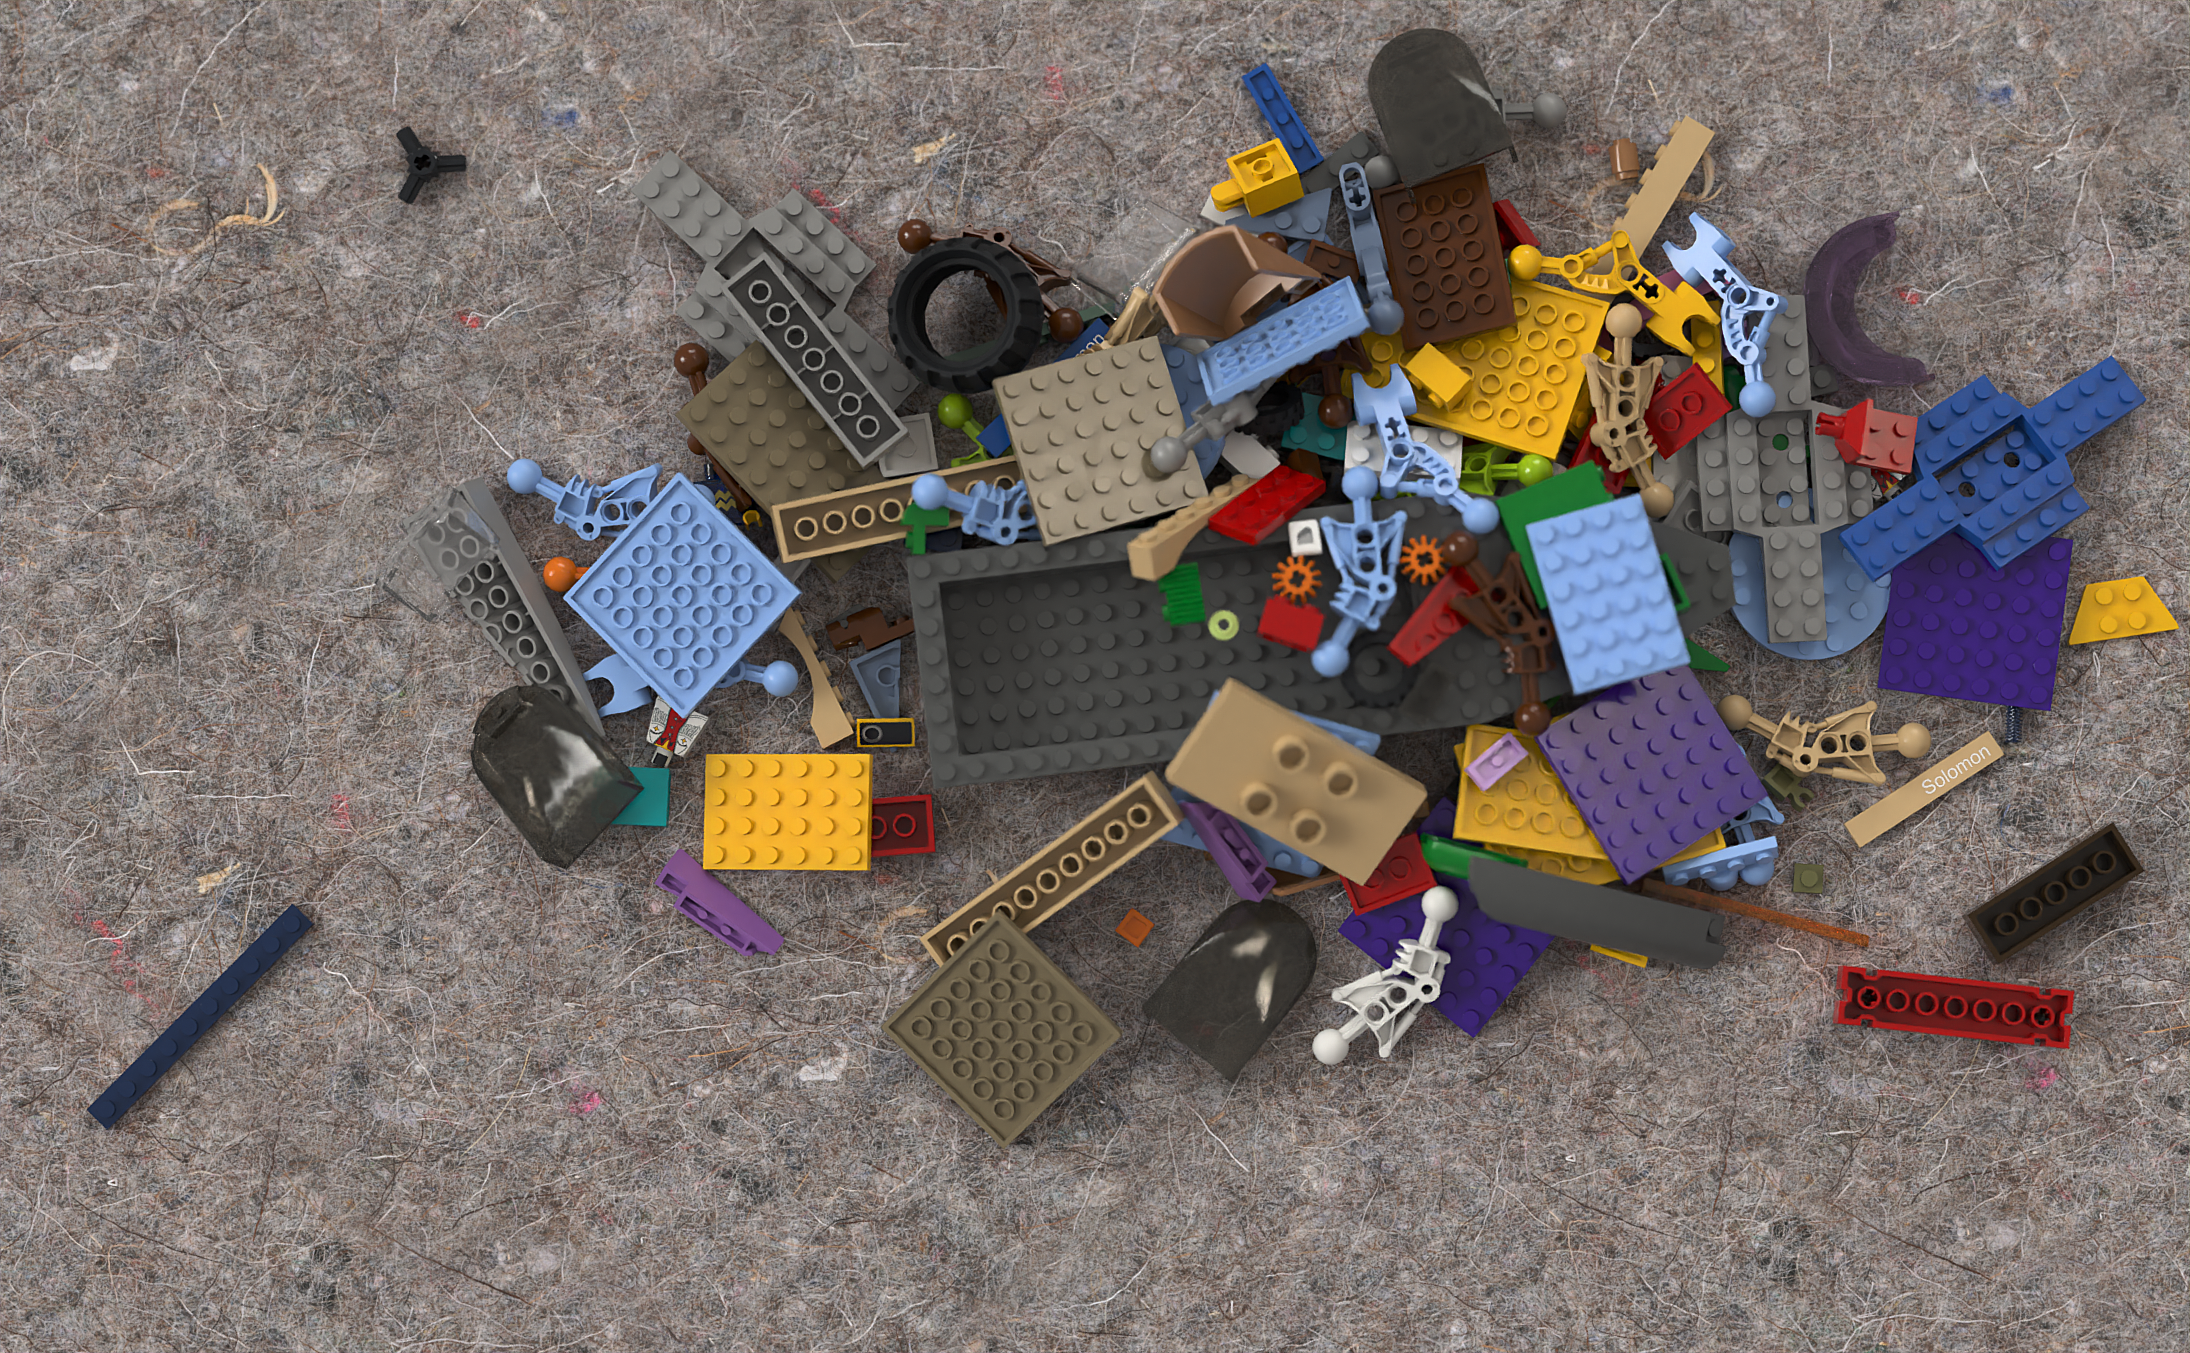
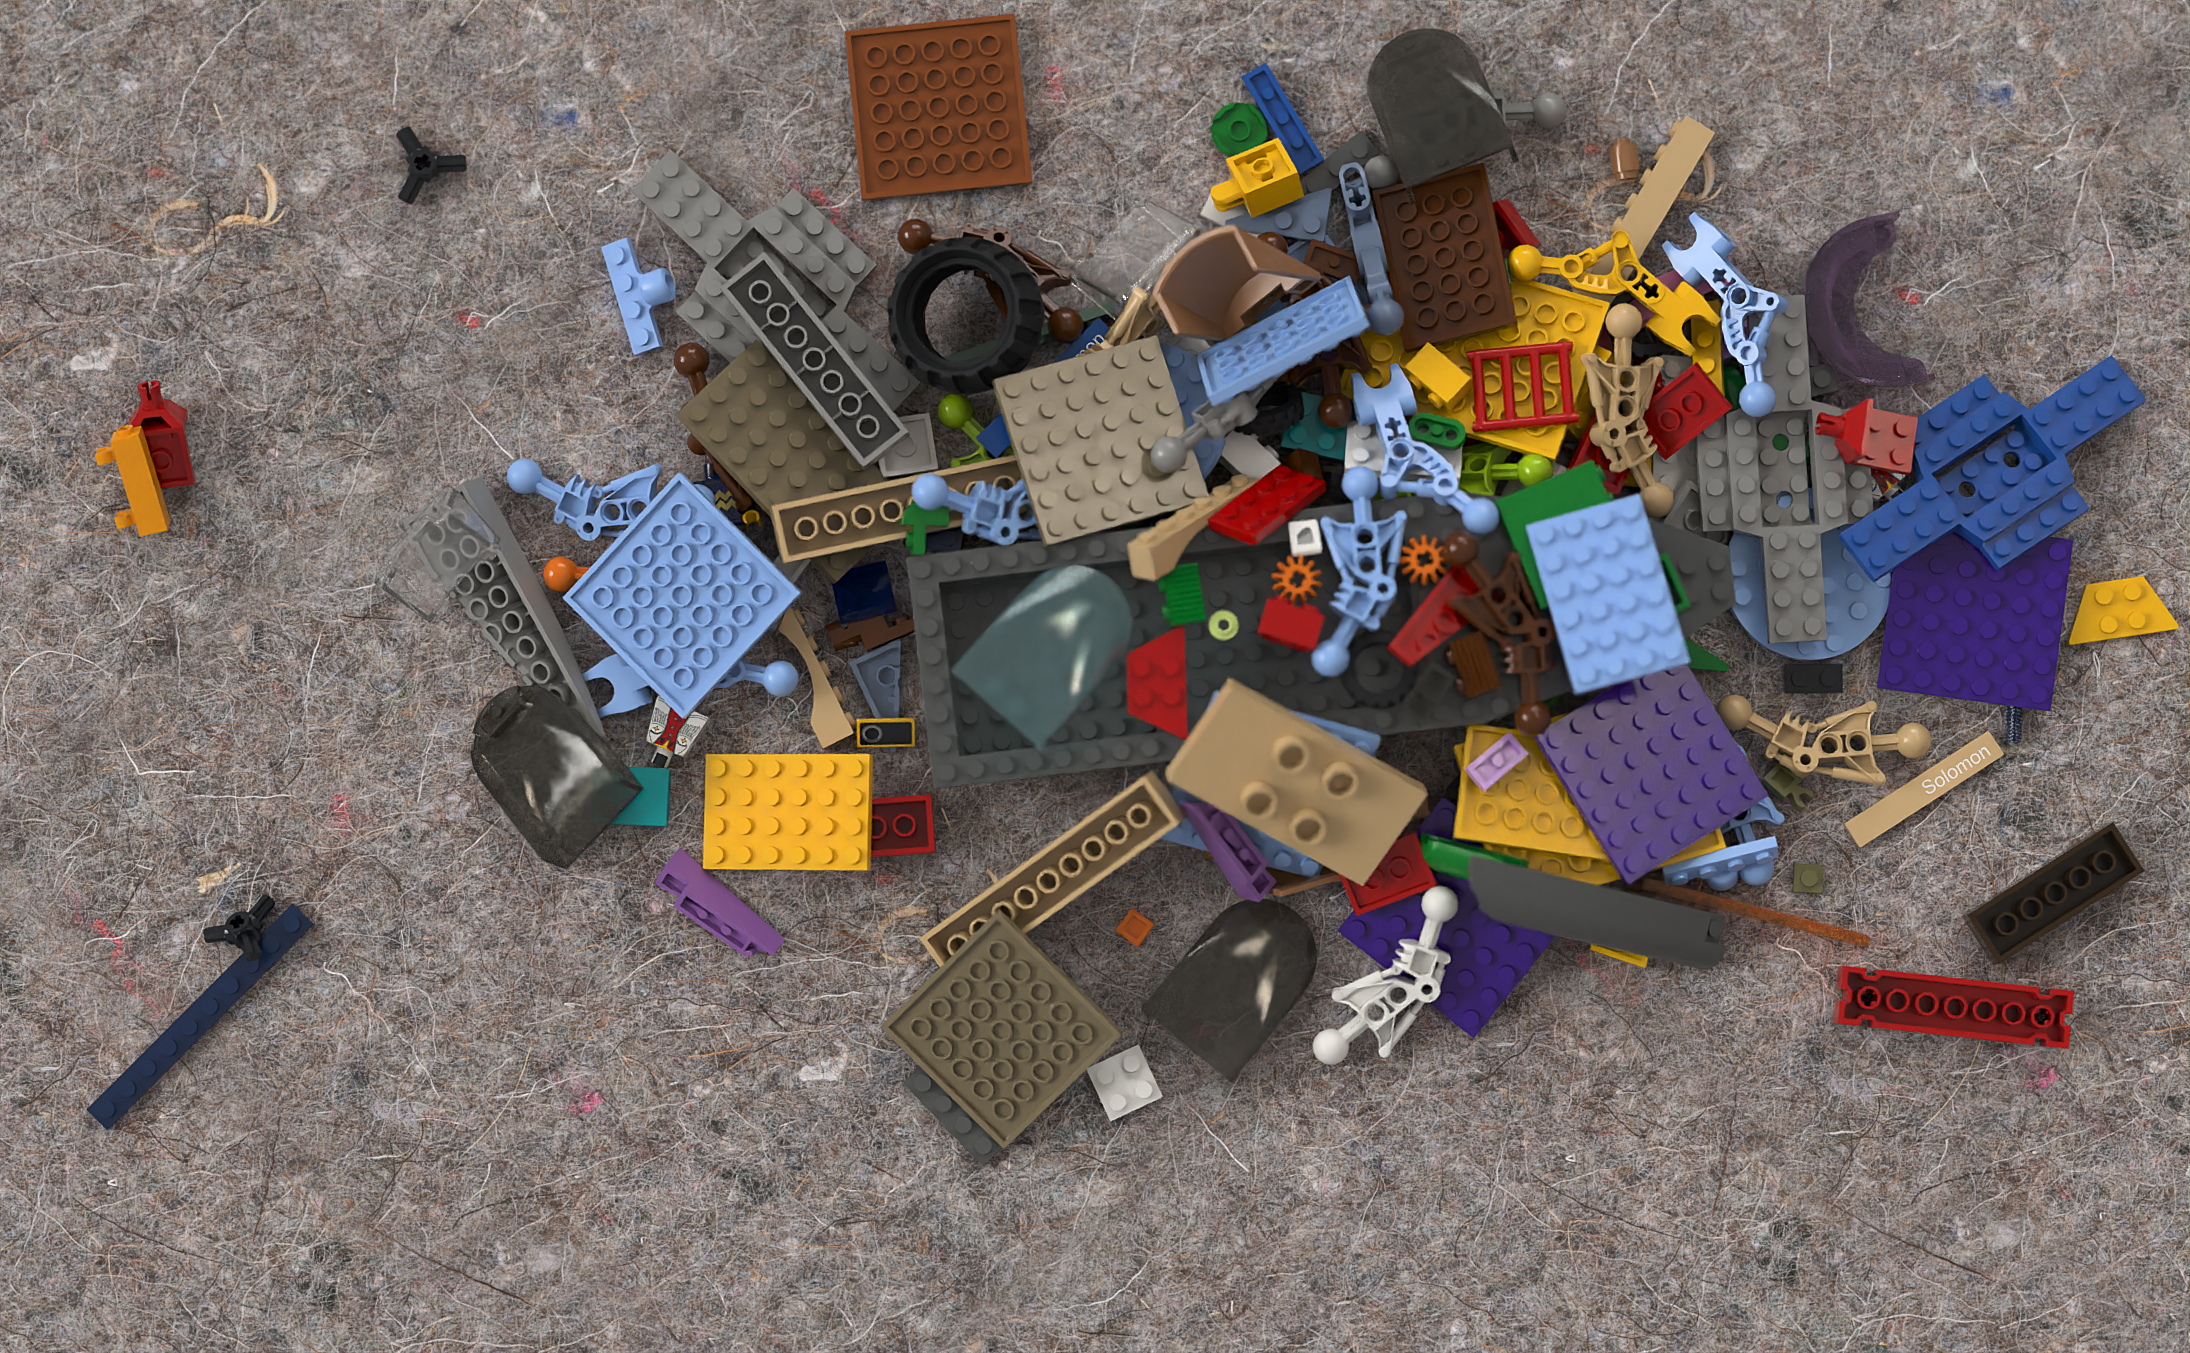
(139, 479): none -> light orange brick
(165, 435): none -> red plate
(243, 929): none -> black bush
(637, 294): none -> light blue plate
(864, 593): none -> clear blue plate
(938, 107): none -> dark orange plate
(952, 1116): none -> dark grey plate
(1049, 649): none -> clear light blue windscreen
(1124, 1082): none -> white plate
(1159, 683): none -> red wing
(1238, 128): none -> green tile
(1439, 429): none -> green plate
(1473, 665): none -> reddish brown brick
(1534, 353): none -> red bar
(1813, 678): none -> black plate

